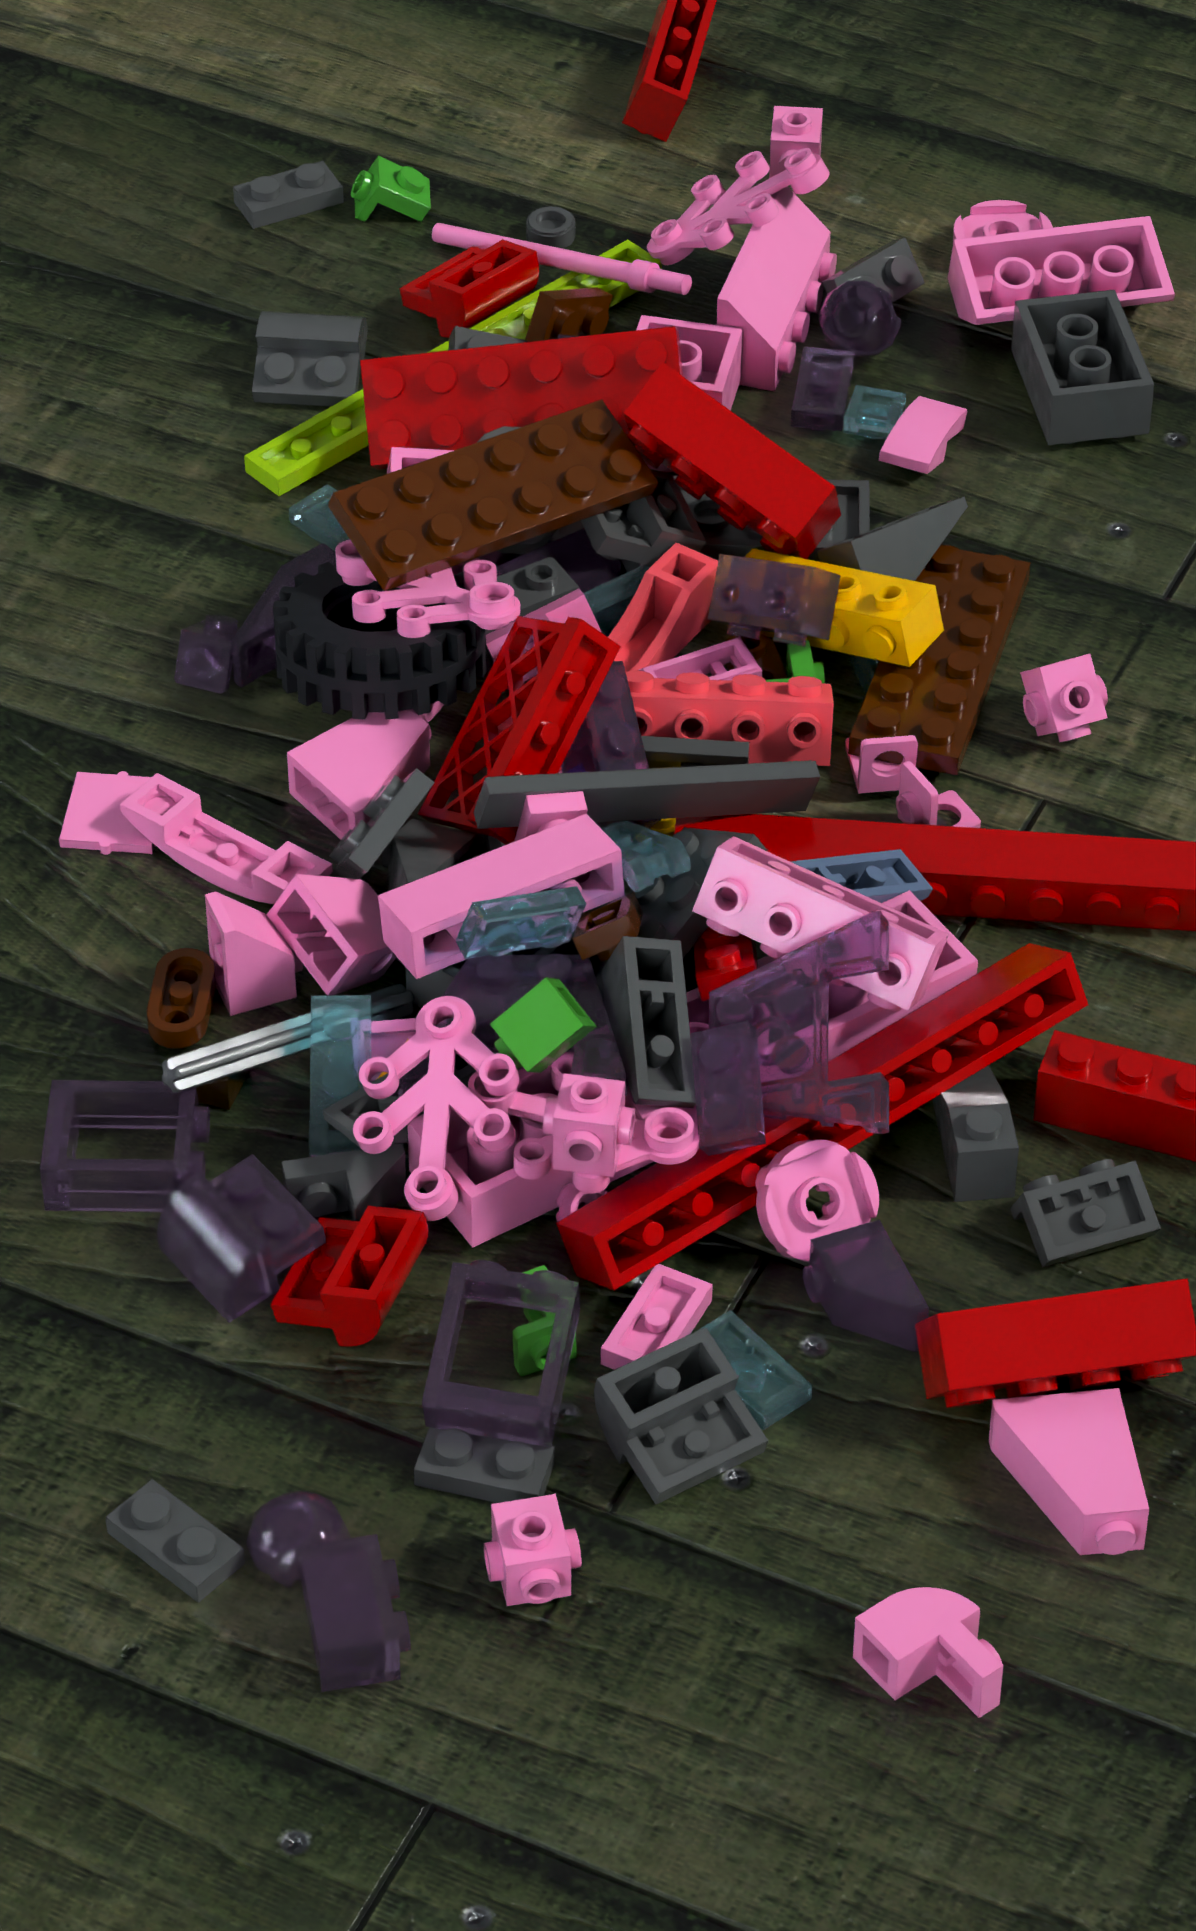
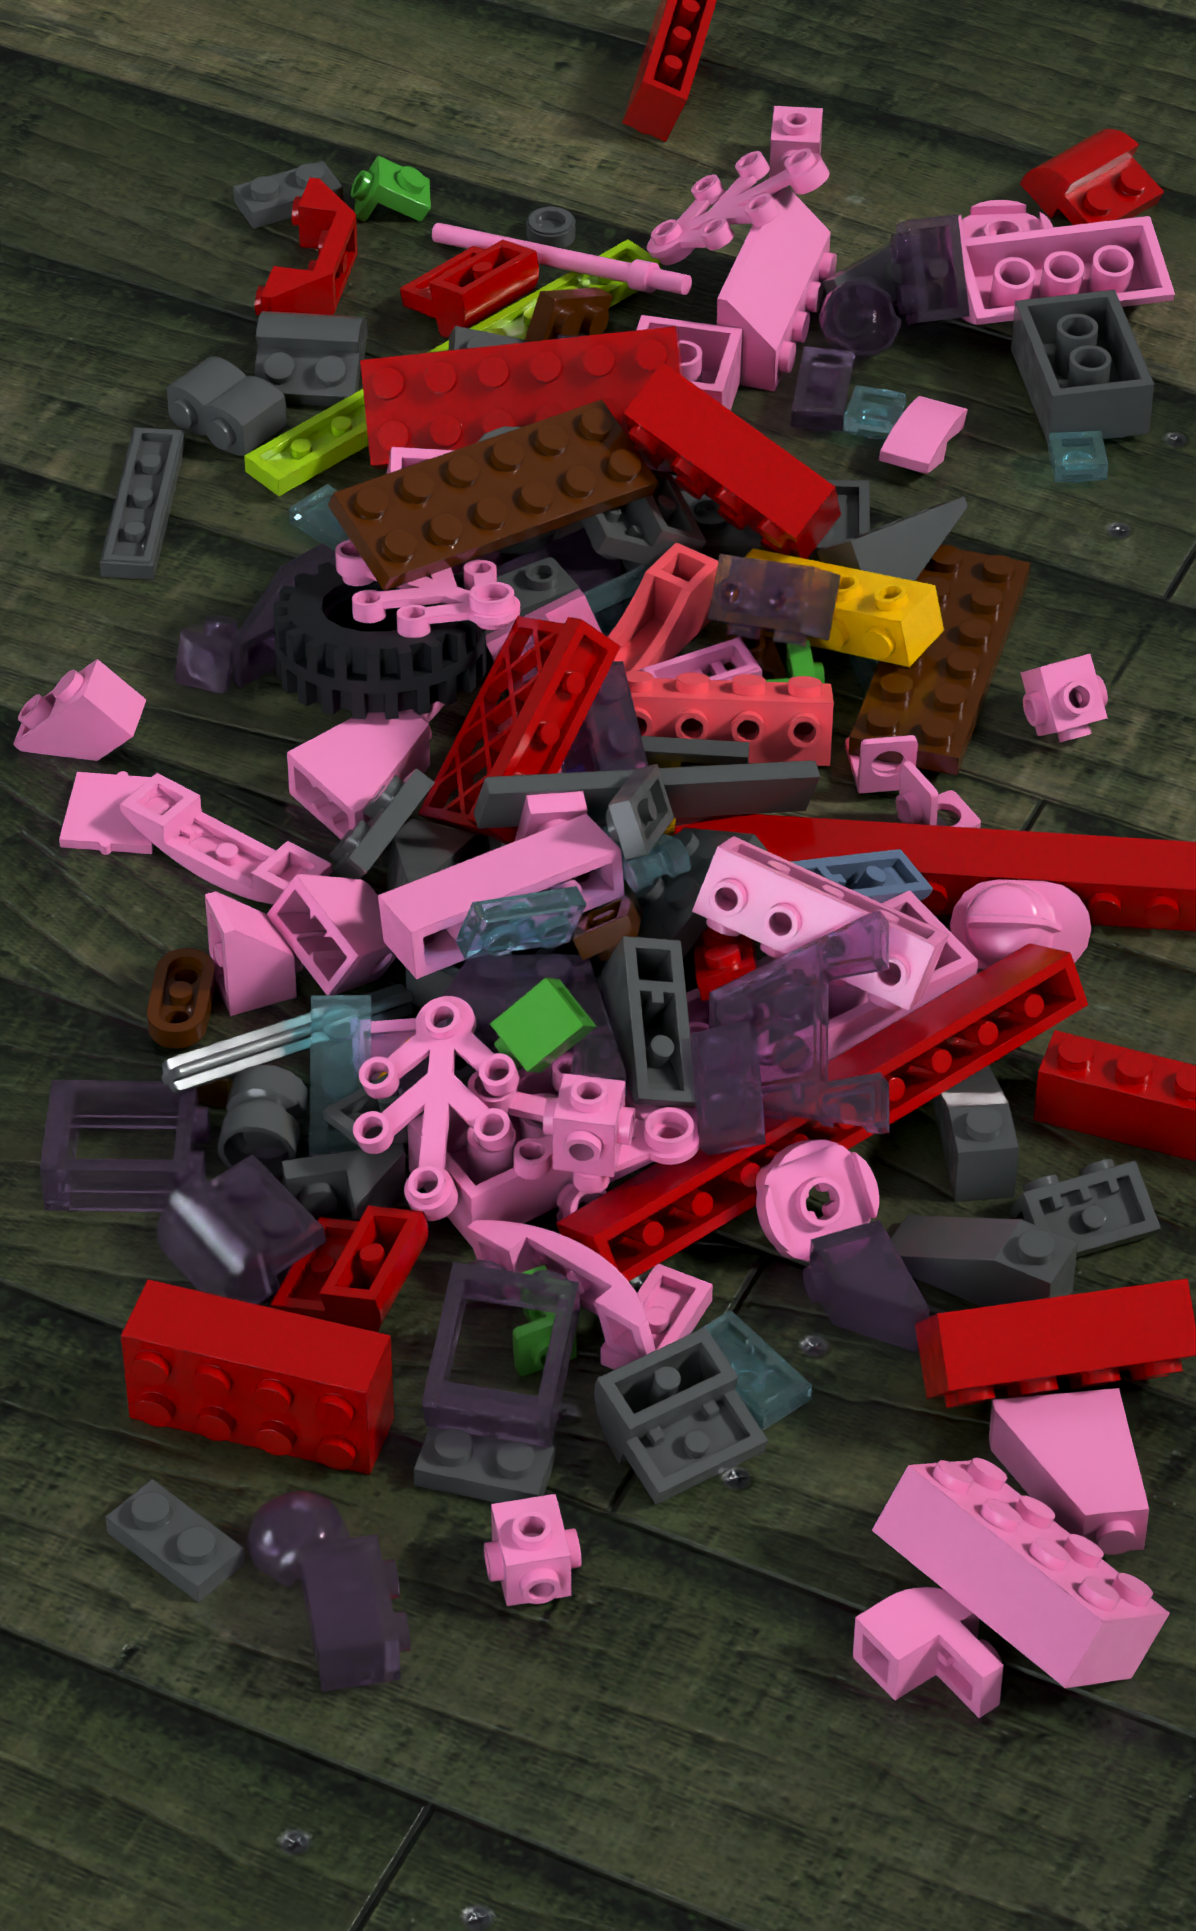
(82, 716): none -> bright pink slope
(143, 504): none -> dark grey tile
(226, 406): none -> dark grey brick
(258, 1376): none -> red brick
(263, 1117): none -> dark grey wheel
(323, 225): none -> red slope
(601, 1284): none -> bright pink slope
(639, 812): none -> dark grey plate
(930, 270): none -> clear purple brick
(987, 1258): none -> dark grey slope
(1009, 914): none -> bright pink piece
(1021, 1571): none -> bright pink brick
(1077, 456): none -> clear light blue plate
(1094, 181): none -> red brick

